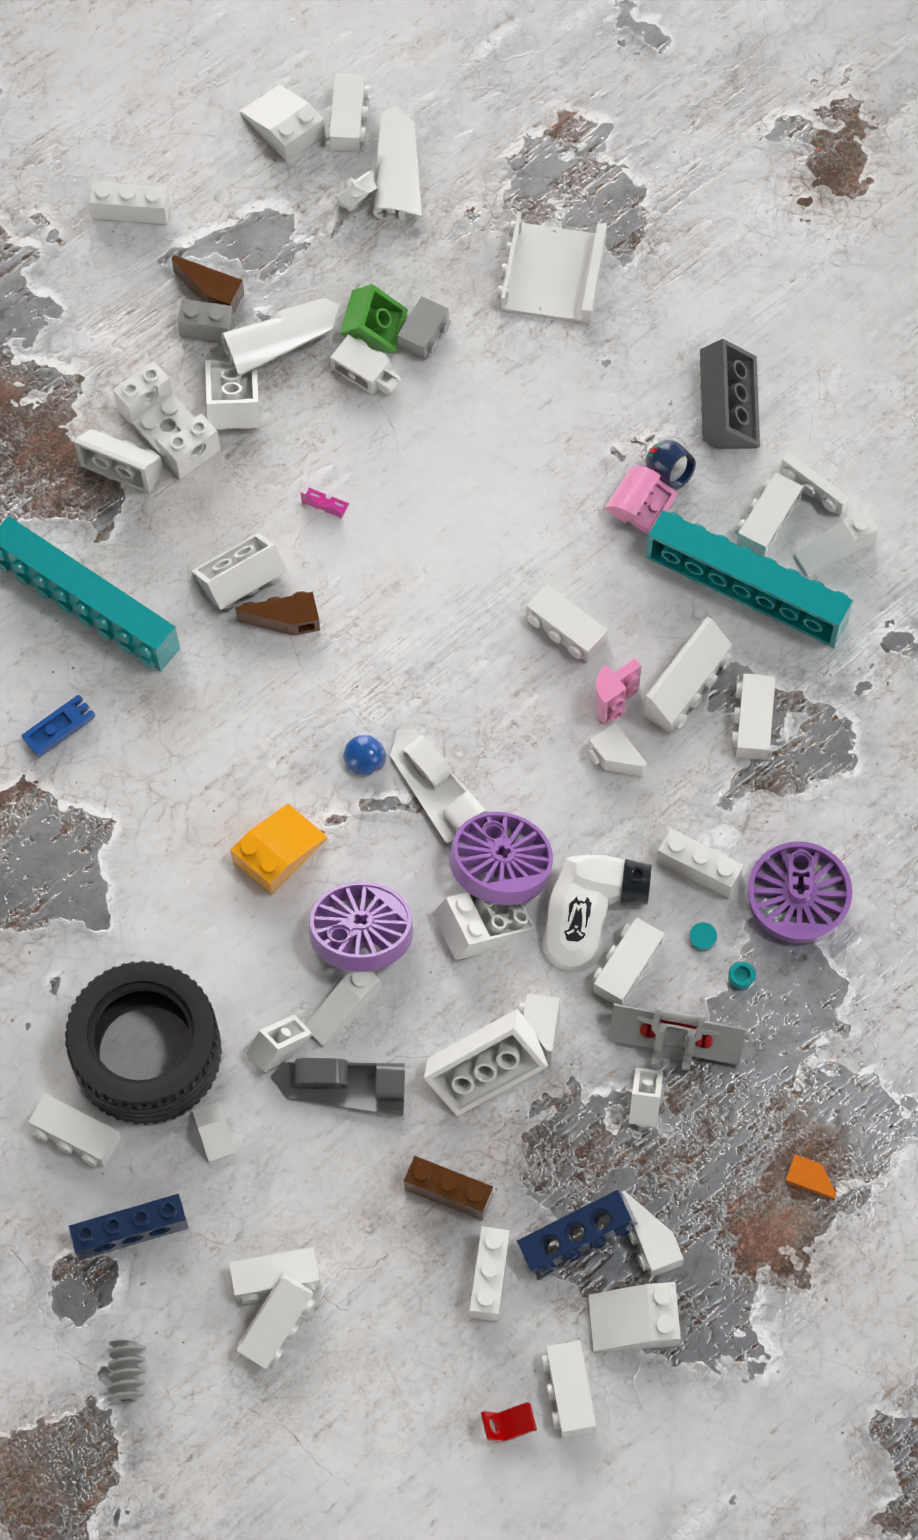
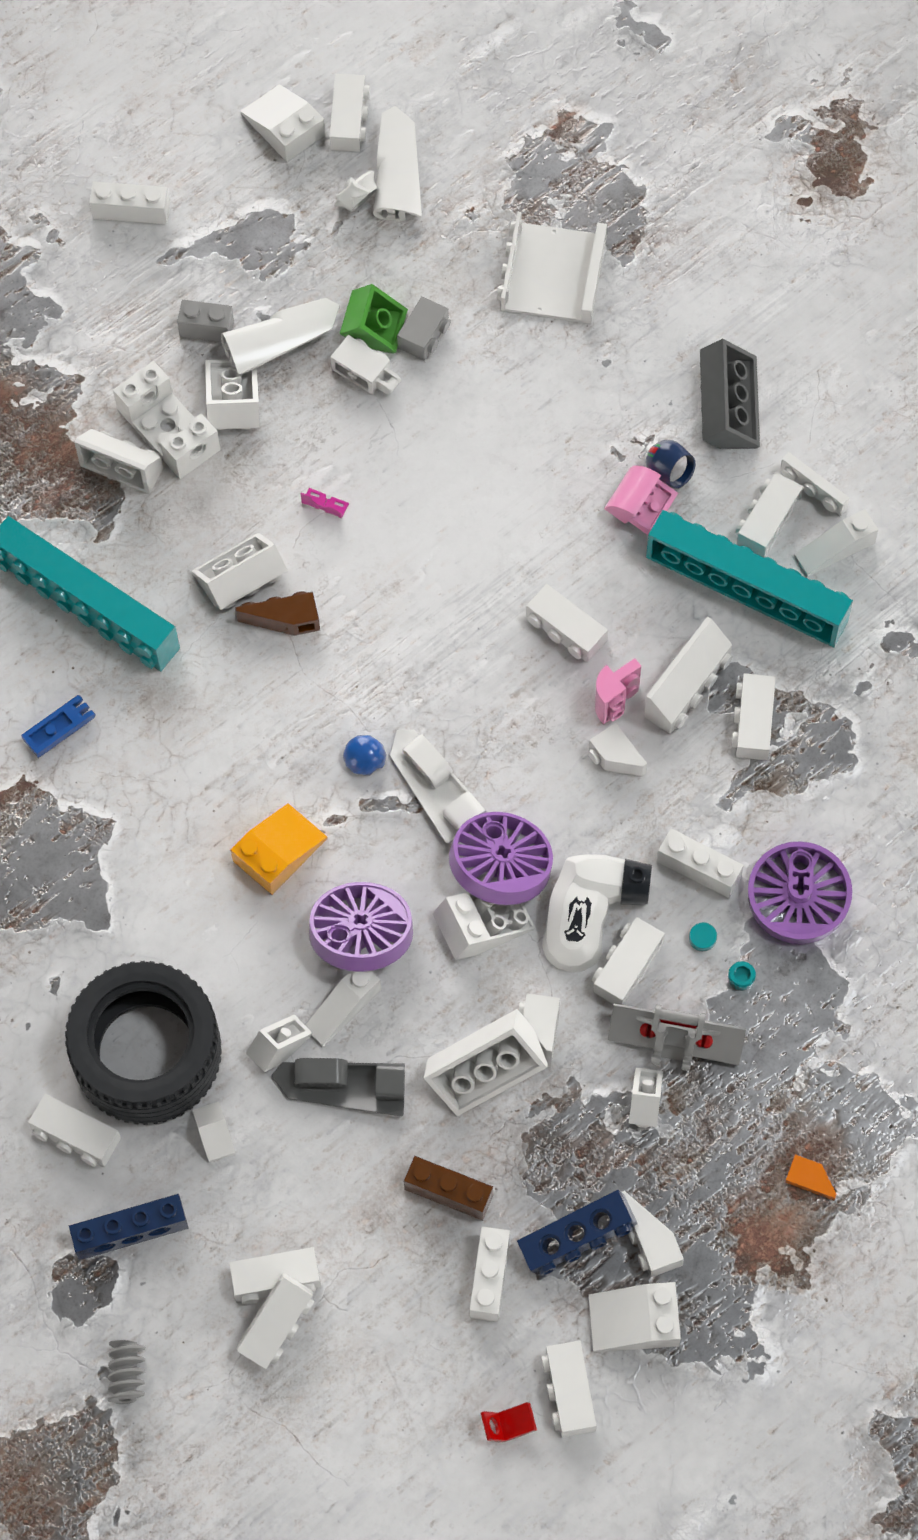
(209, 284): reddish brown slope -> none

